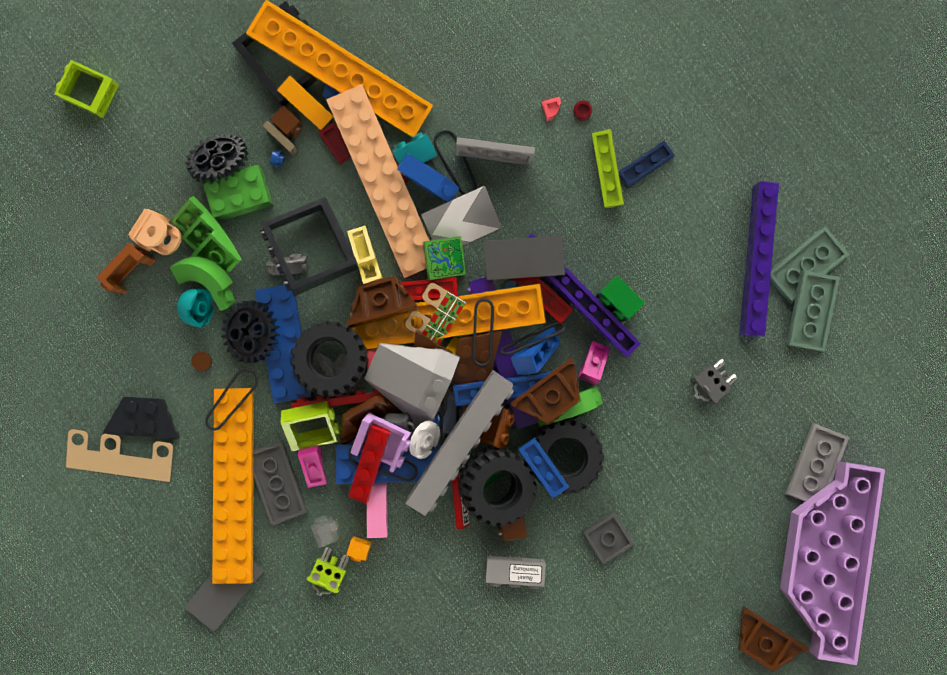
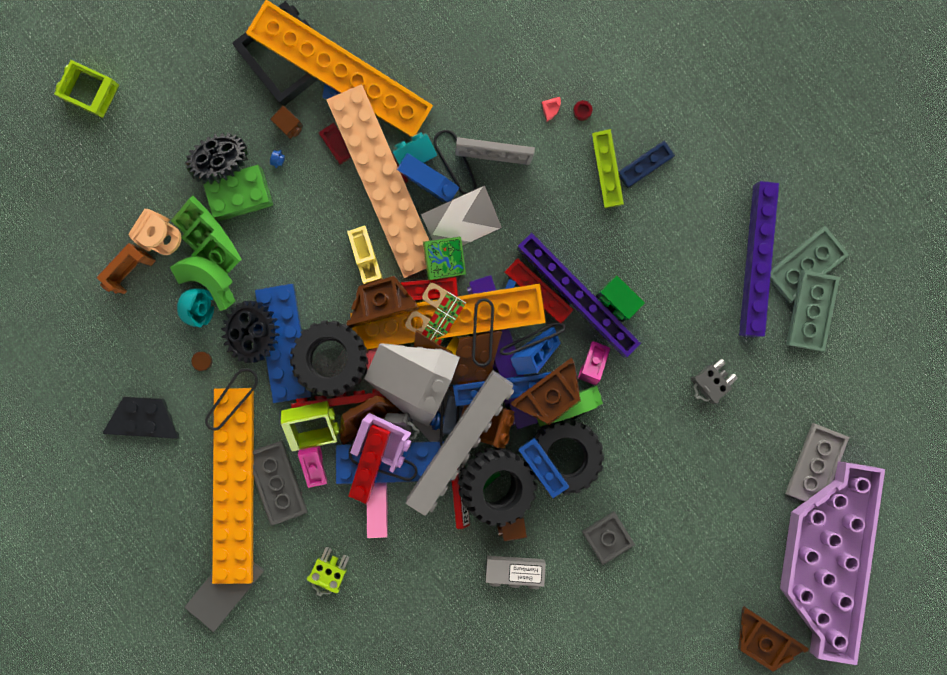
(113, 463): tan piece -> none
(280, 138): dark tan tile -> none
(294, 262): light grey hinge -> none
(305, 102): light orange tile -> none
(325, 276): black window -> none
(325, 530): clear brick -> none
(358, 549): light orange brick -> none
(423, 439): white tile -> none
(524, 257): dark grey tile -> none

